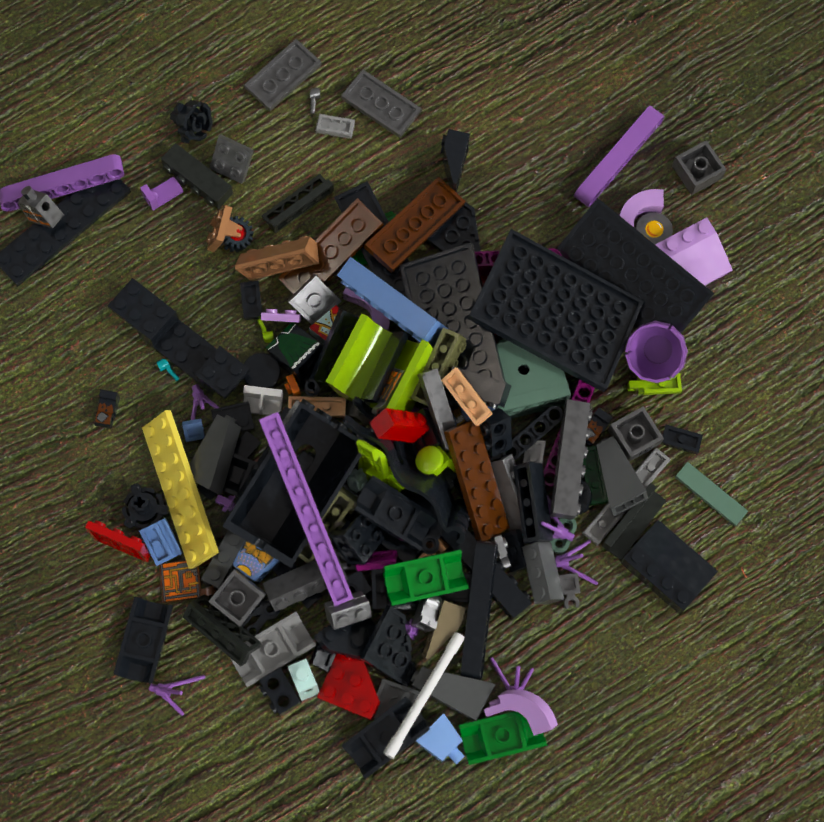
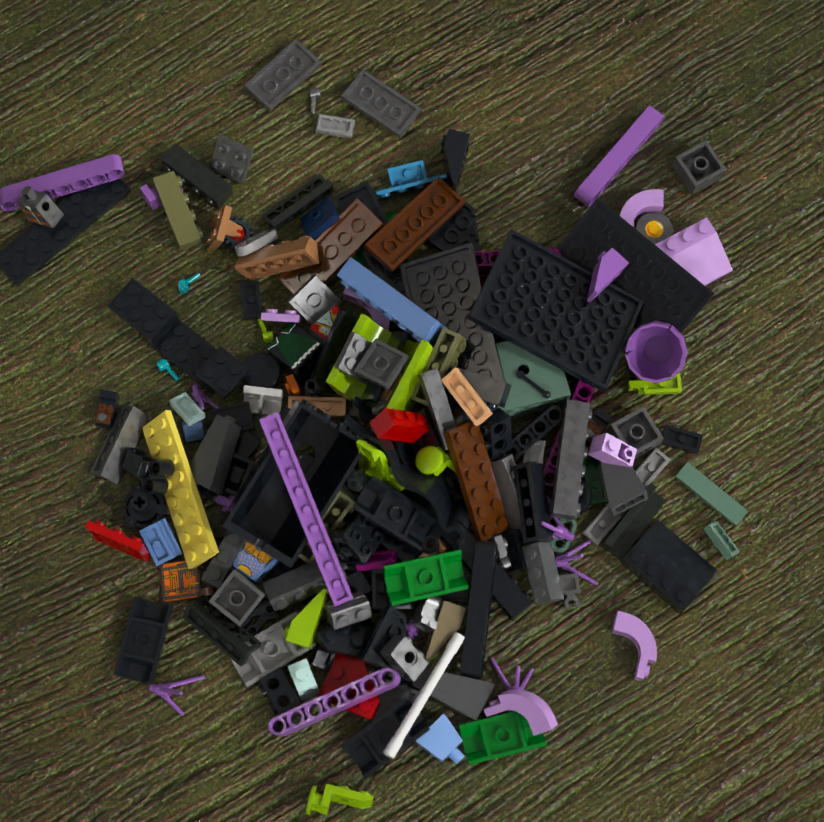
(122, 435): none -> flat silver panel
(149, 470): none -> black piece
(177, 211): none -> olive brick
(183, 284): none -> teal hand
(187, 409): none -> light aqua tile
(190, 119): black piece -> none
(256, 242): none -> light grey beam
(305, 624): none -> lime slope
(319, 218): none -> dark blue plate
(324, 702): none -> medium lavender beam
(341, 794): none -> lime piece
(351, 355): none -> flat silver plate
(381, 364): none -> dark grey plate
(407, 176): none -> dark azure bracket
(408, 667): none -> flat silver brick
(520, 375): none -> black hinge
(606, 270): none -> medium lavender slope
(612, 450): none -> lavender slope
(641, 636): none -> lavender arch
(721, 540): none -> sand green plate

